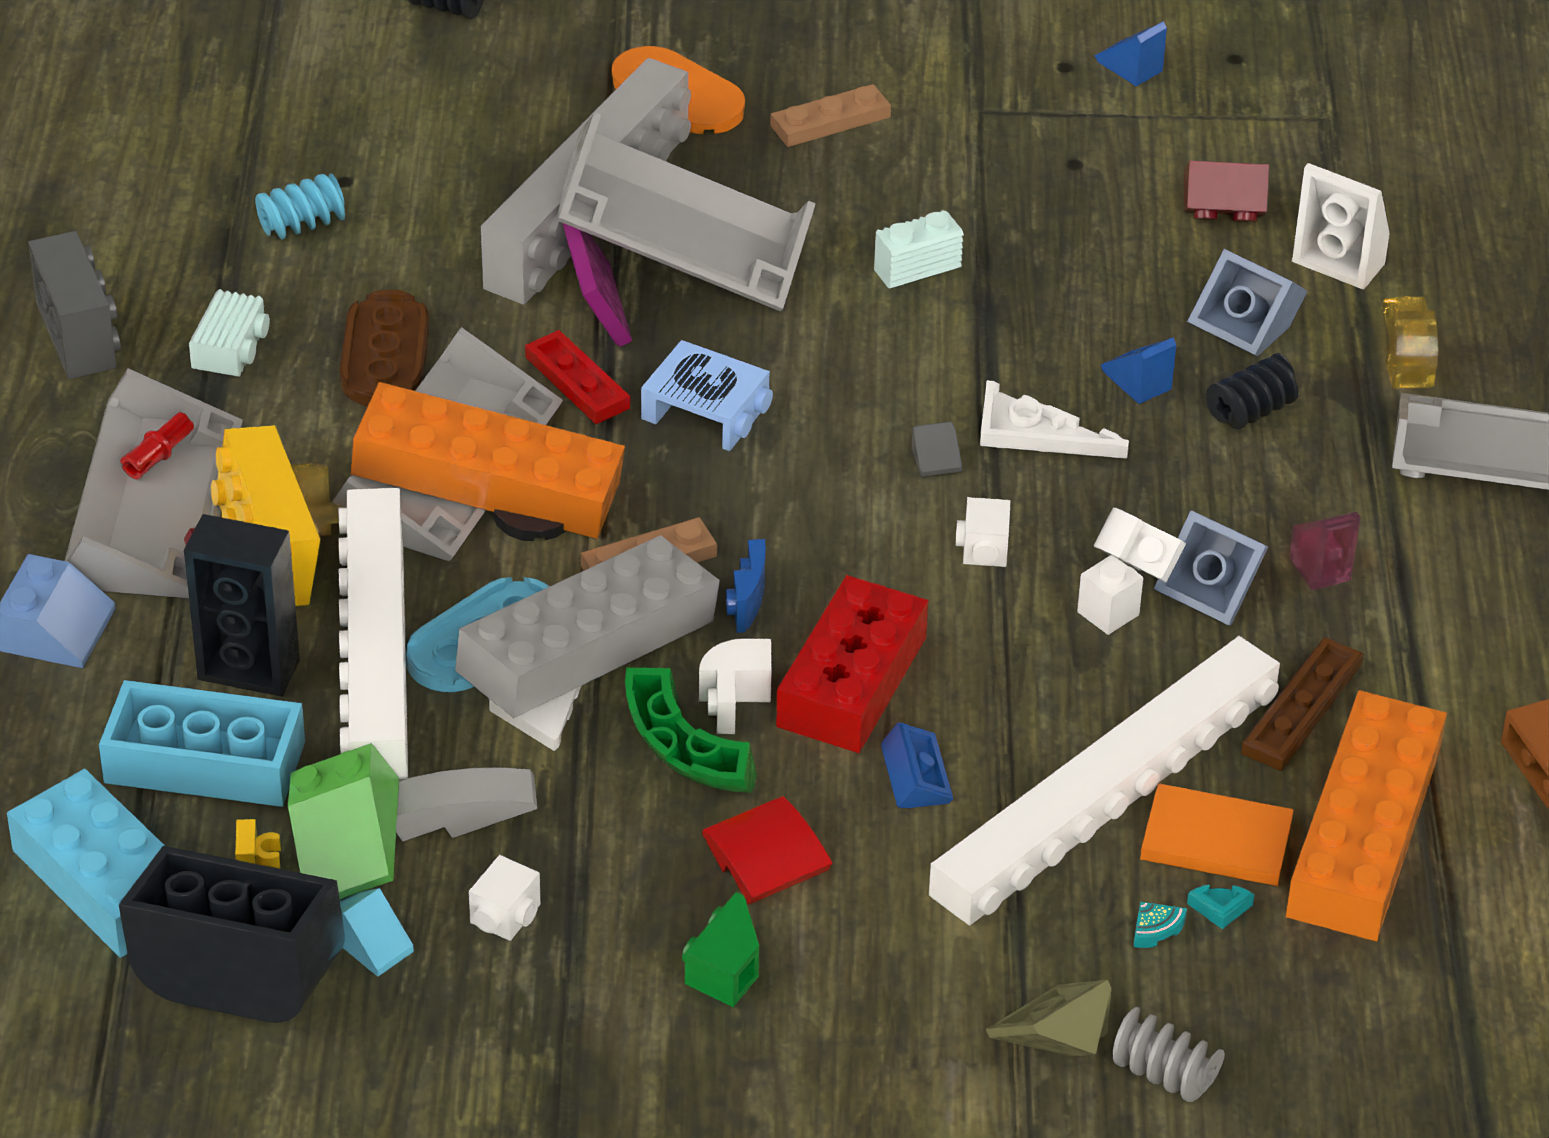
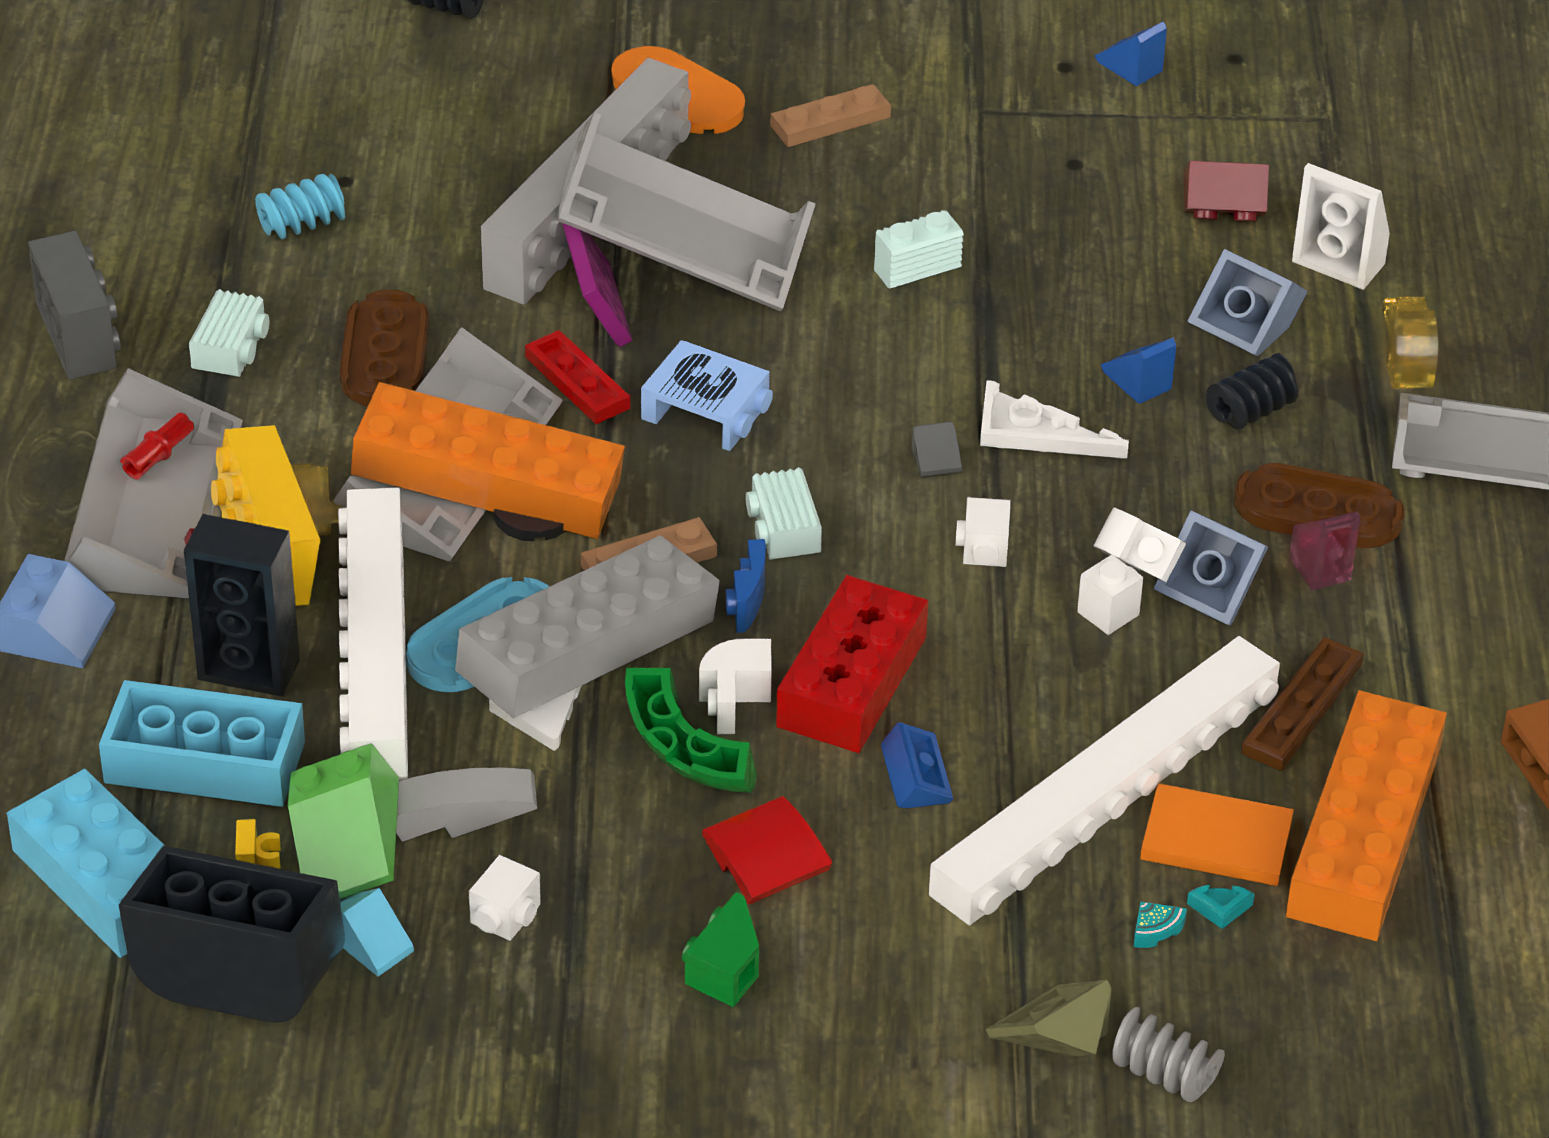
(784, 514): none -> light aqua brick
(1290, 495): none -> reddish brown tile

